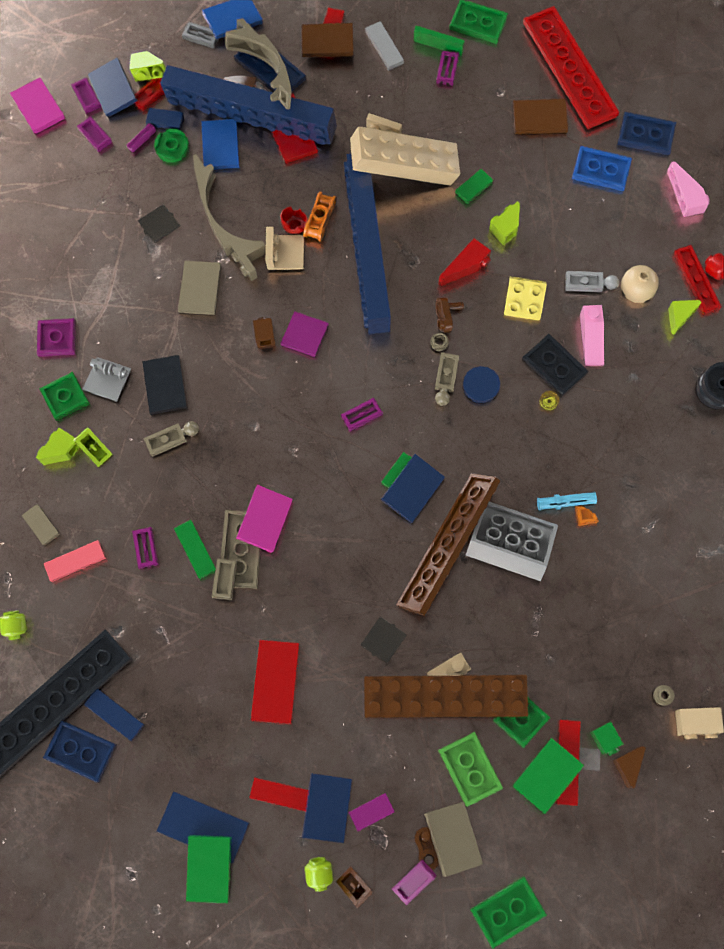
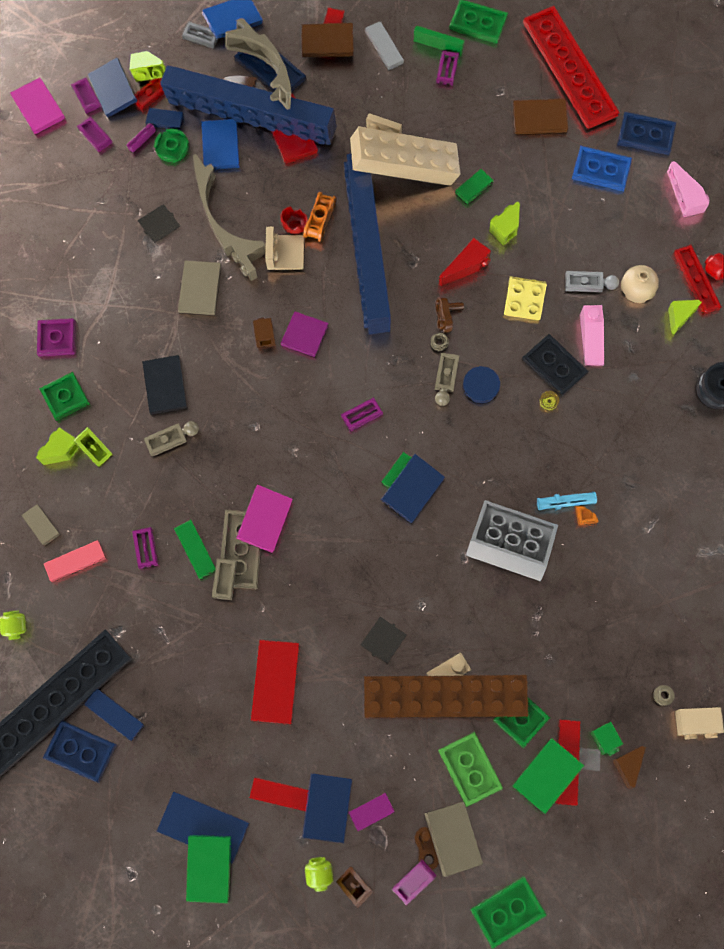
(106, 378): light grey hinge -> none
(448, 543): reddish brown plate -> none

